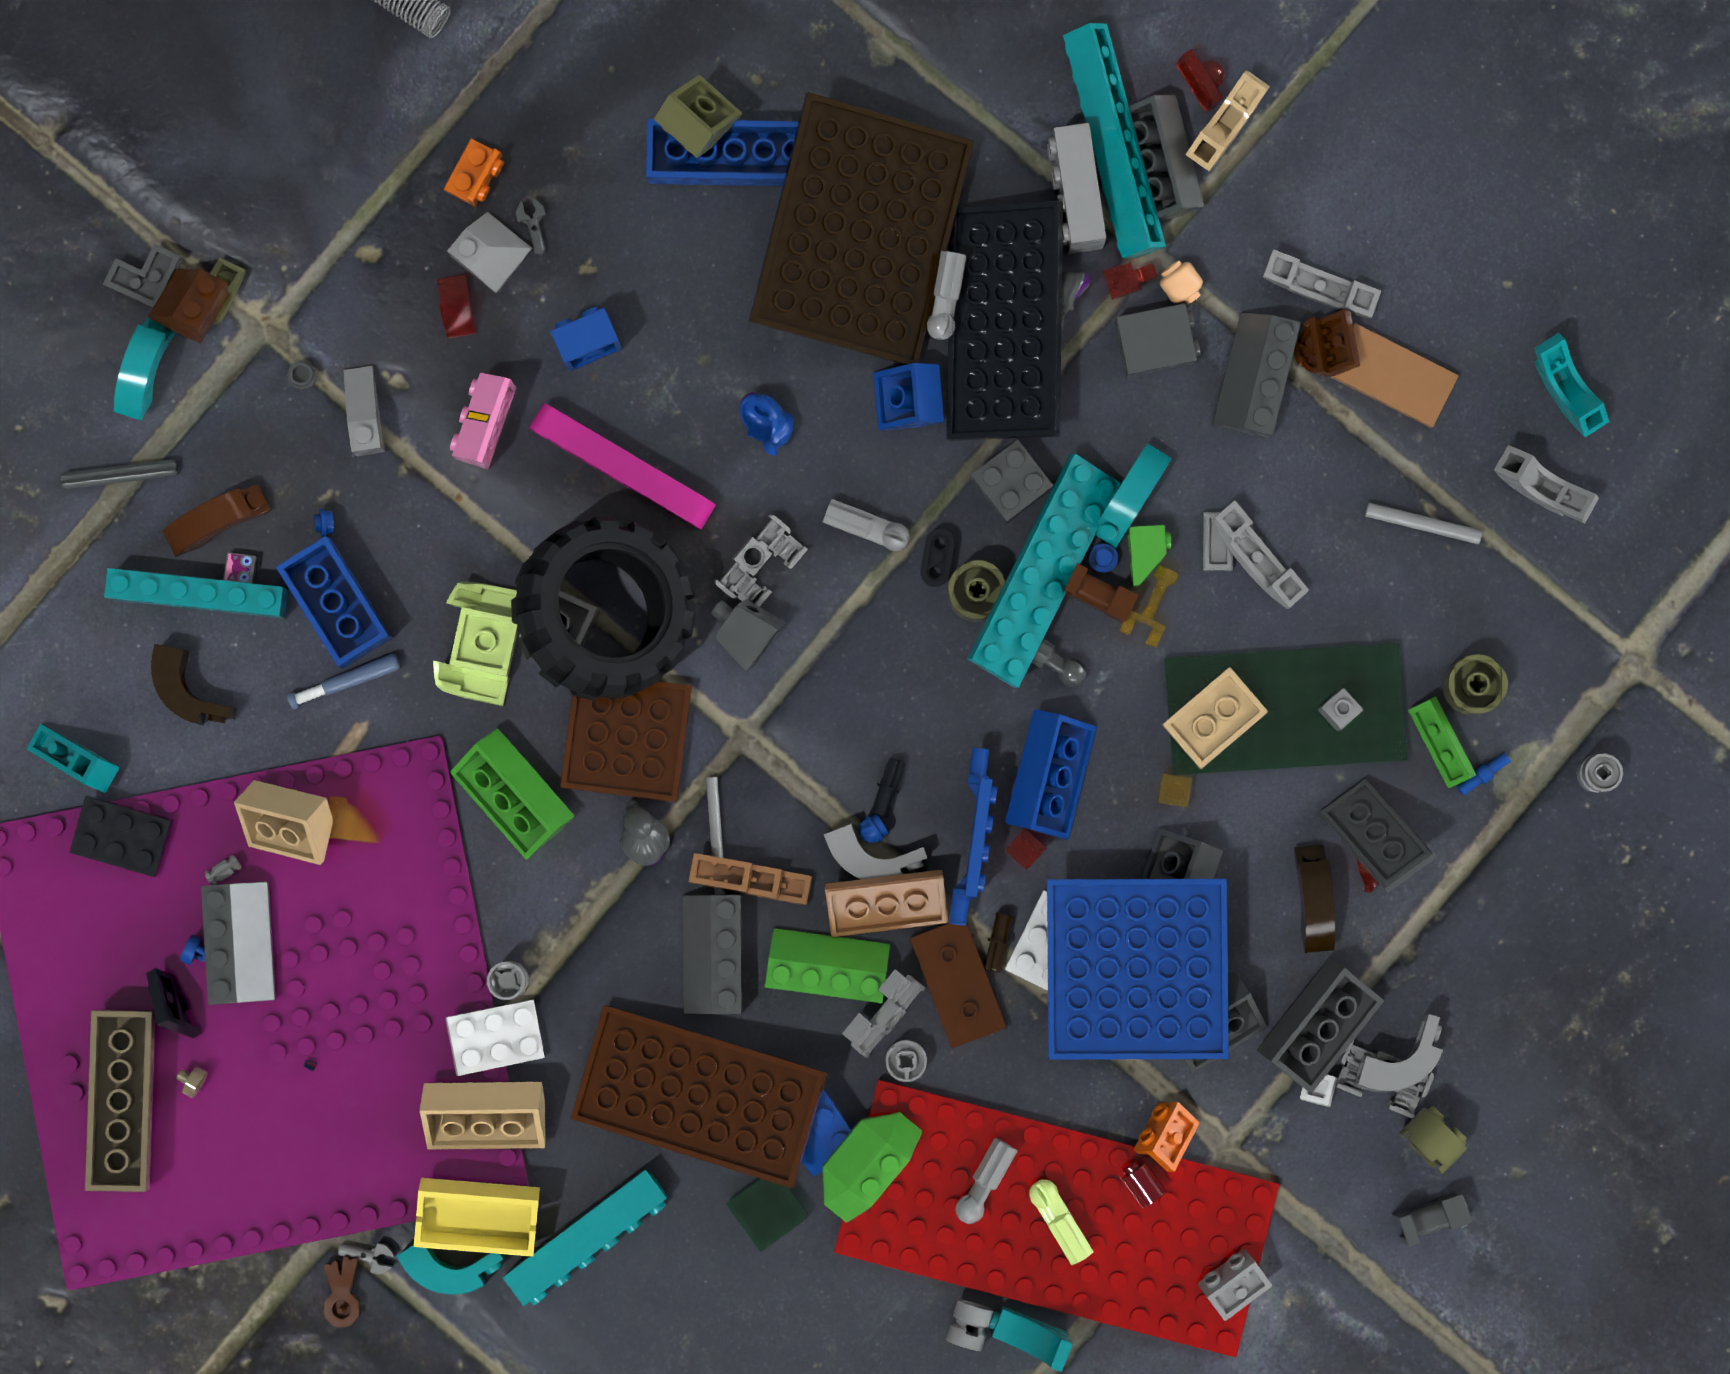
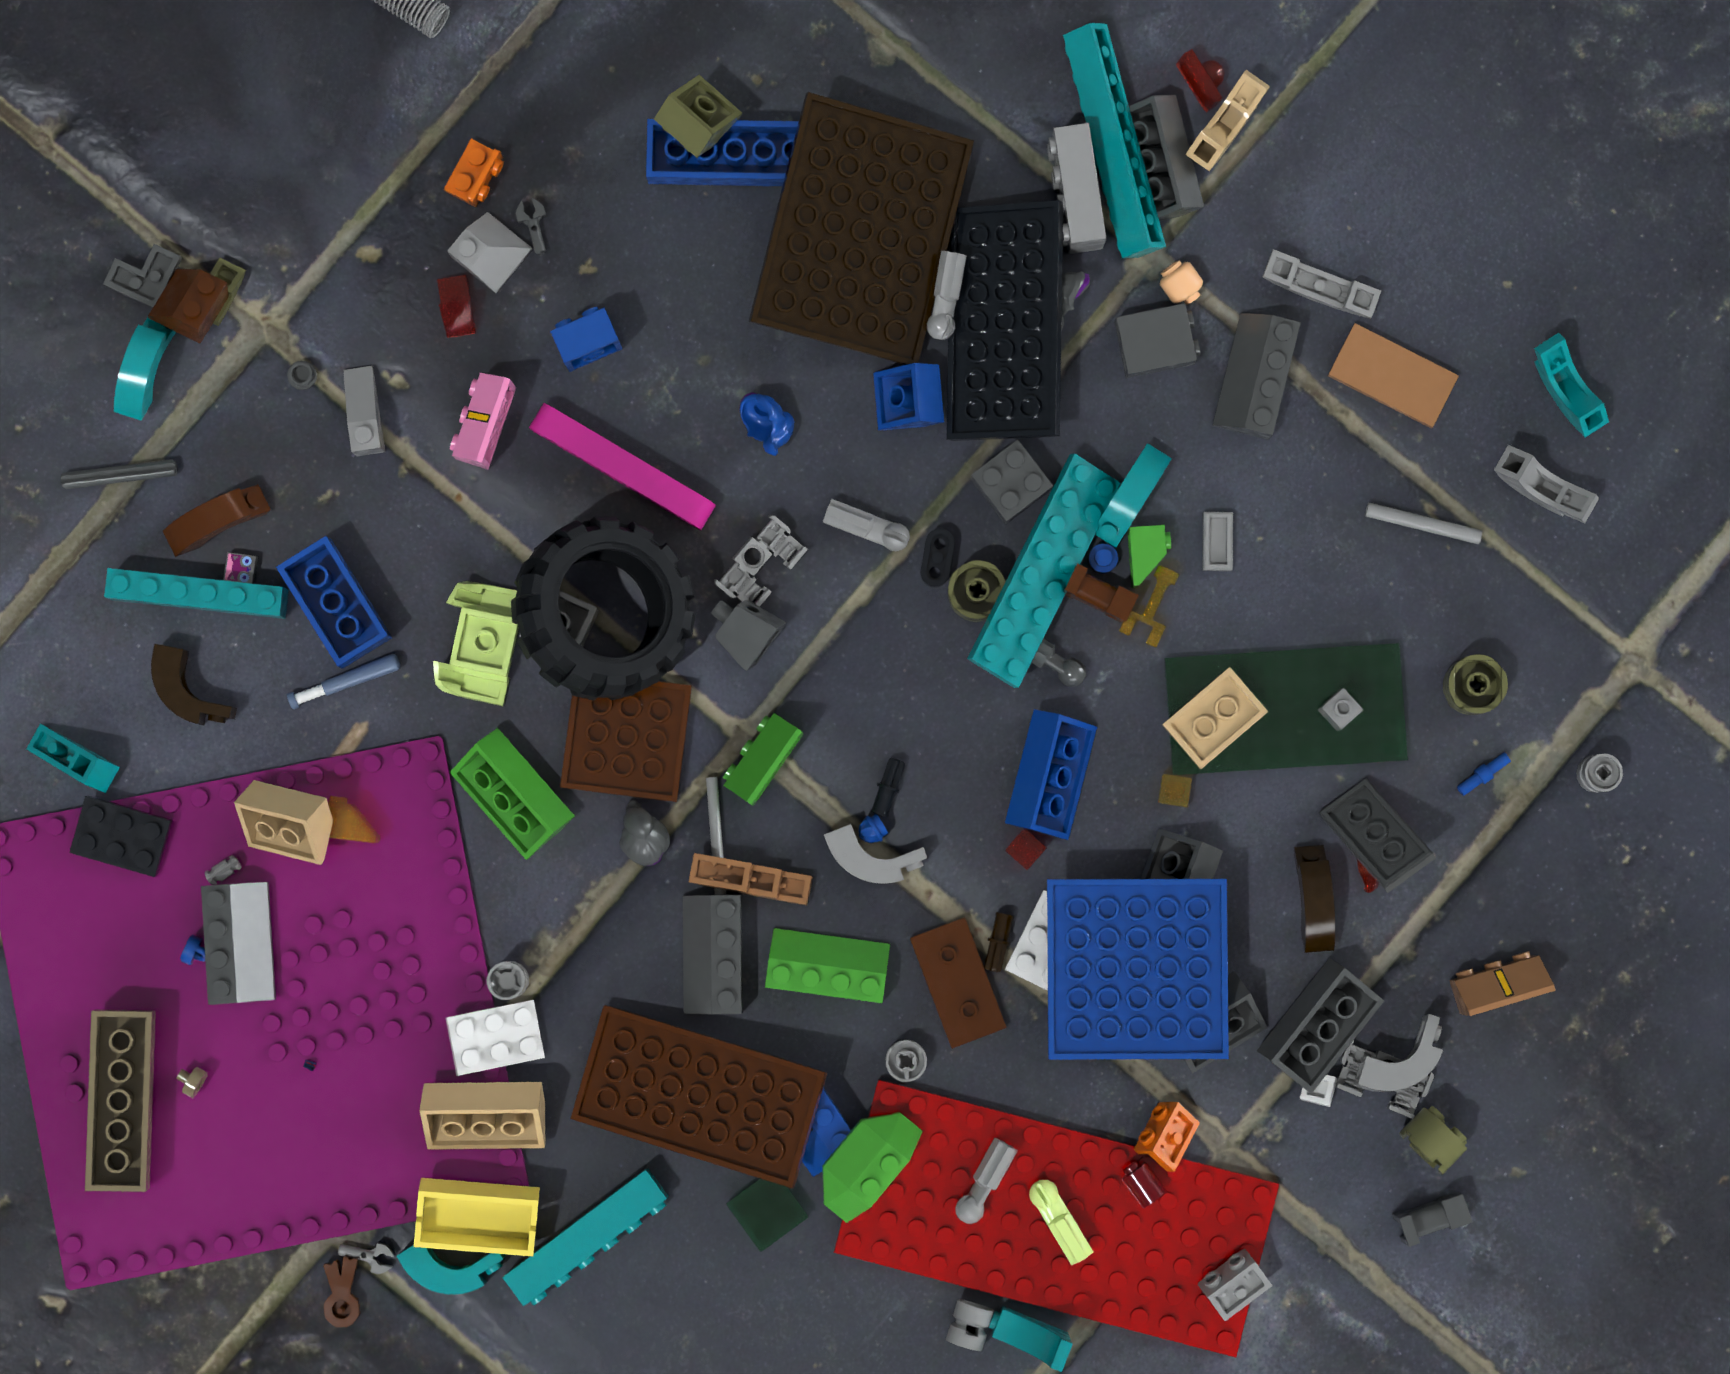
(170, 1004): black wing -> none
(323, 522): blue plate -> none
(762, 758): none -> bright green slope
(886, 903): medium nougat tile -> none
(900, 994): light grey piece -> none
(985, 795): blue plate -> none
(1124, 280): clear red plate -> none
(1256, 558): light grey slope -> none
(1328, 345): reddish brown slope -> none
(1442, 742): bright green plate -> none
(1500, 984): none -> medium nougat slope

